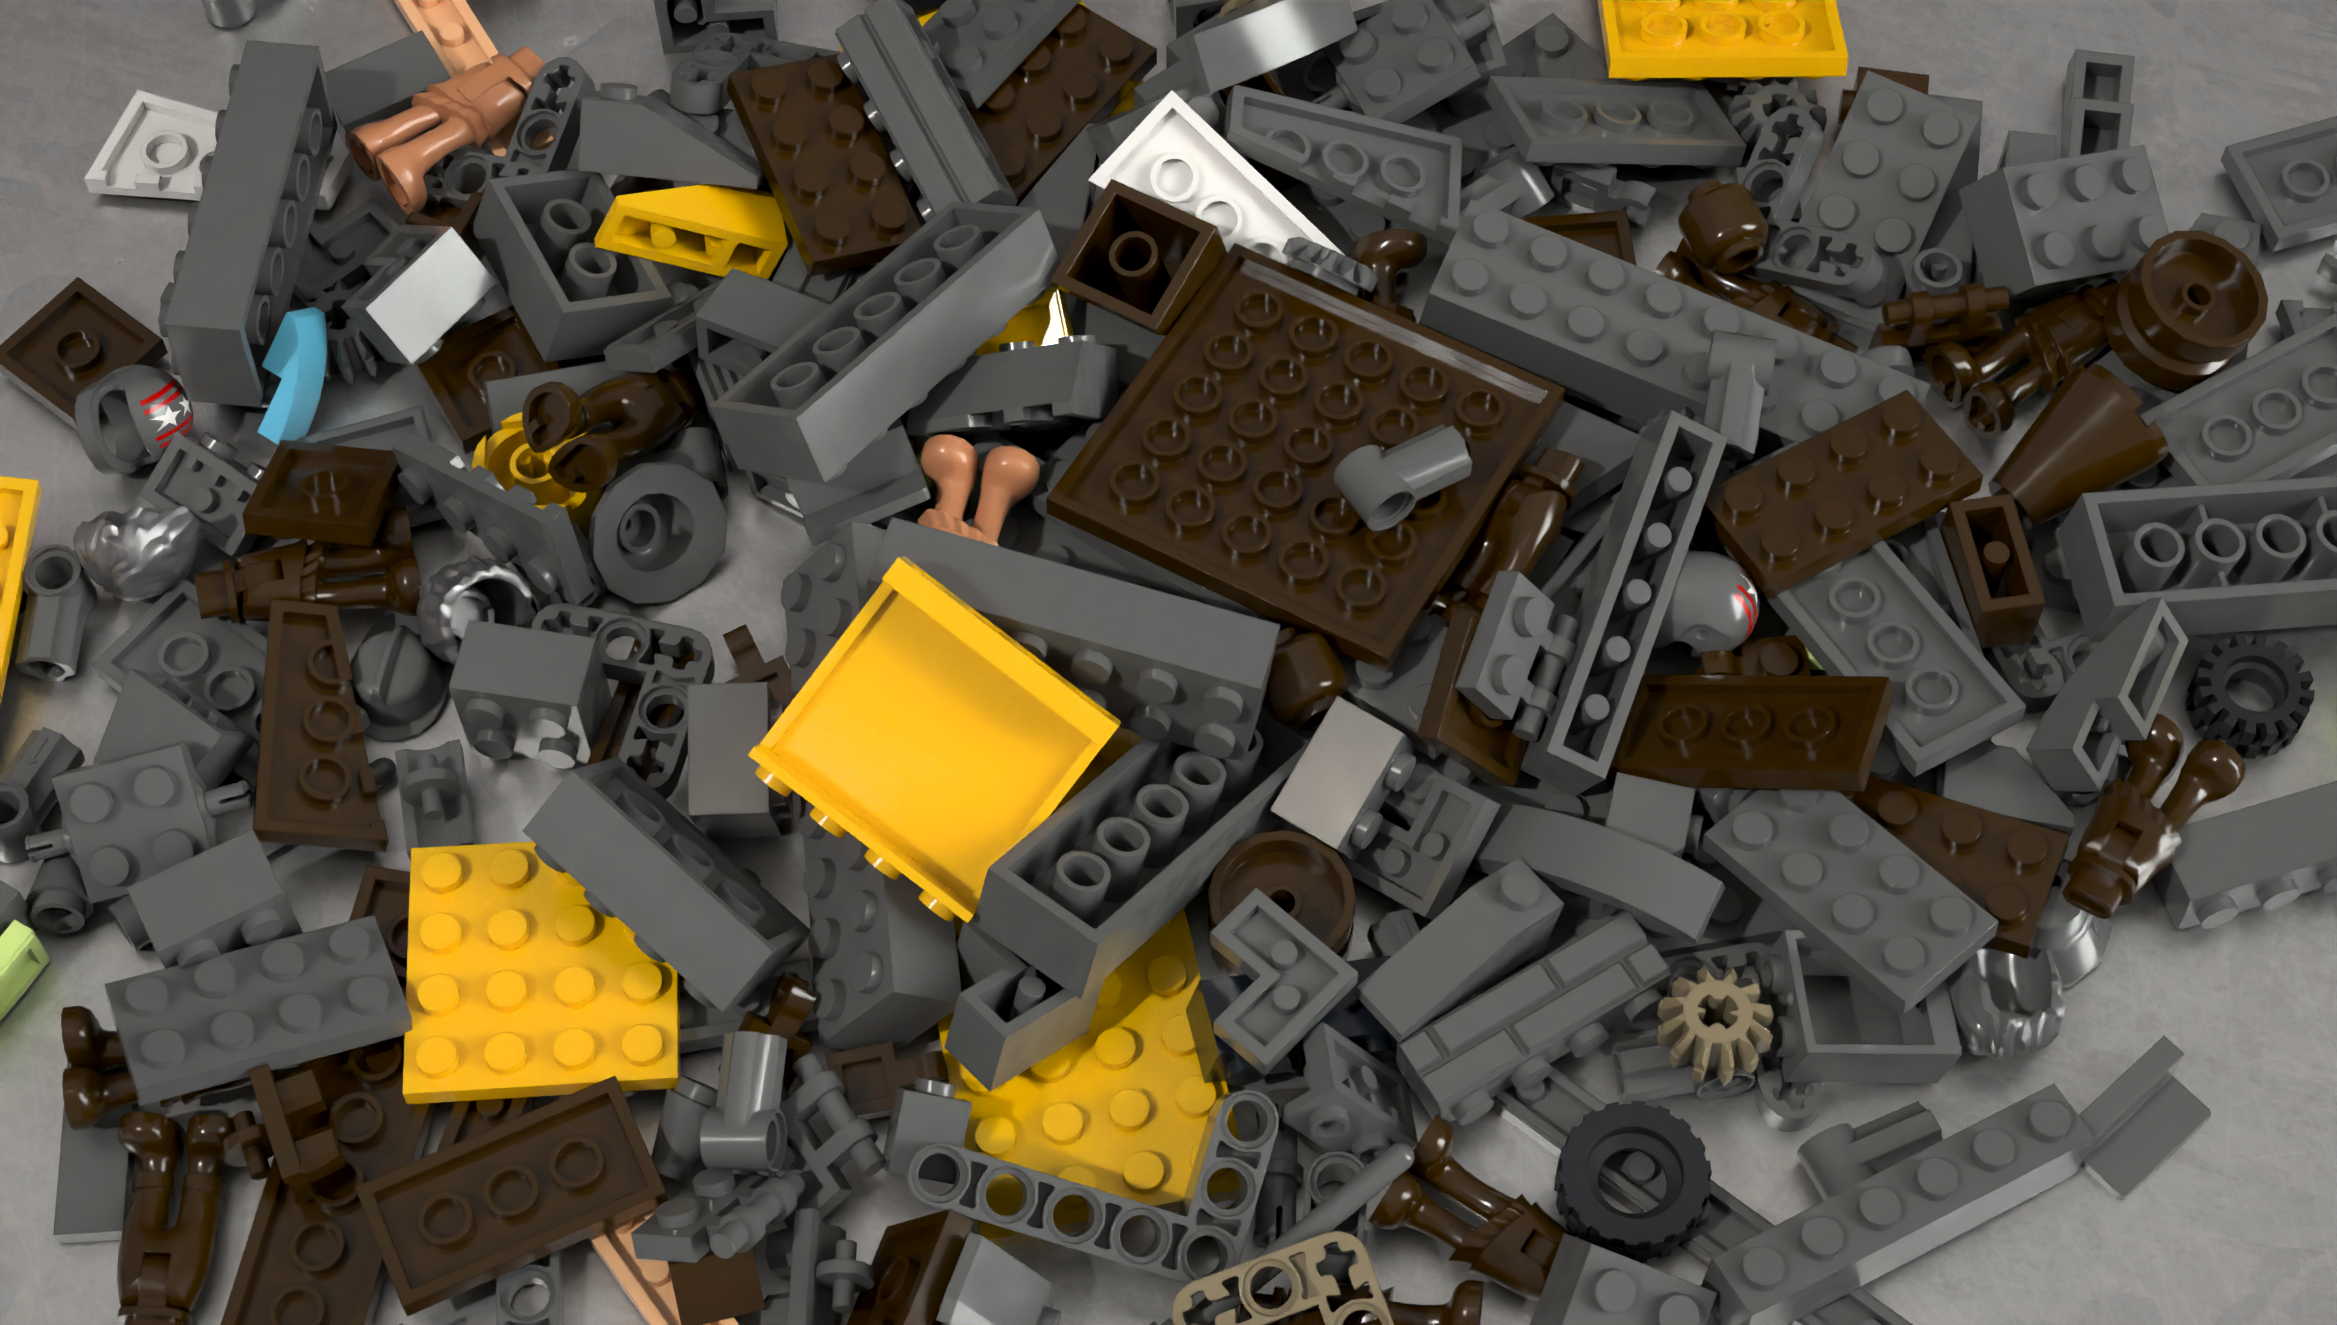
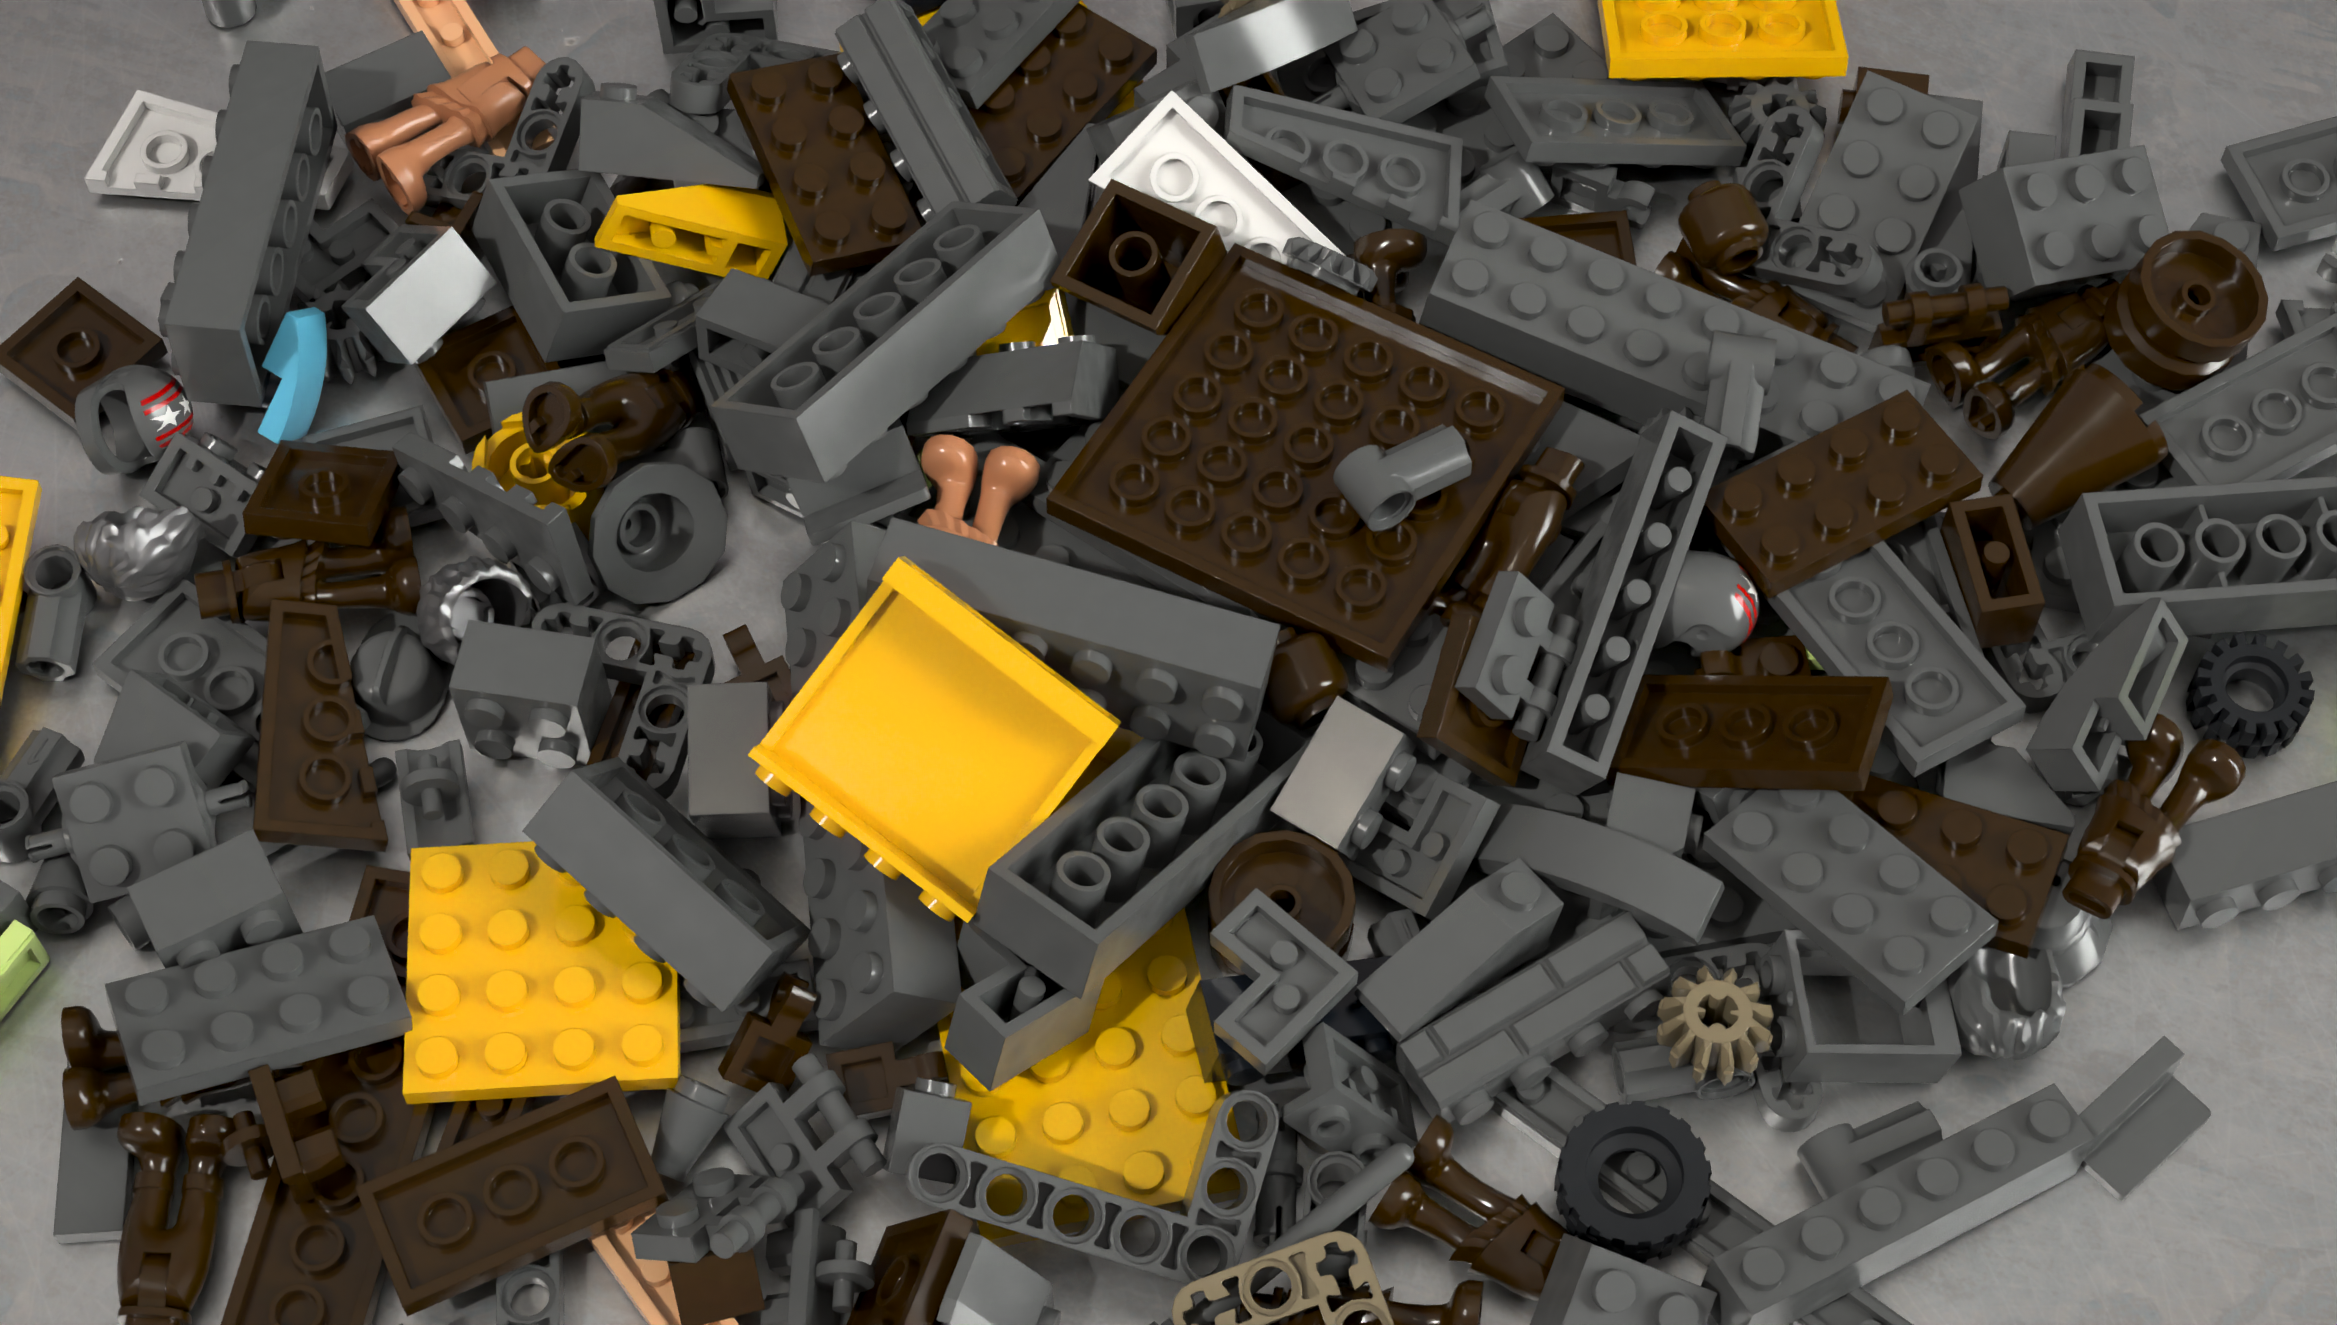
(746, 1123): dark grey piece -> none

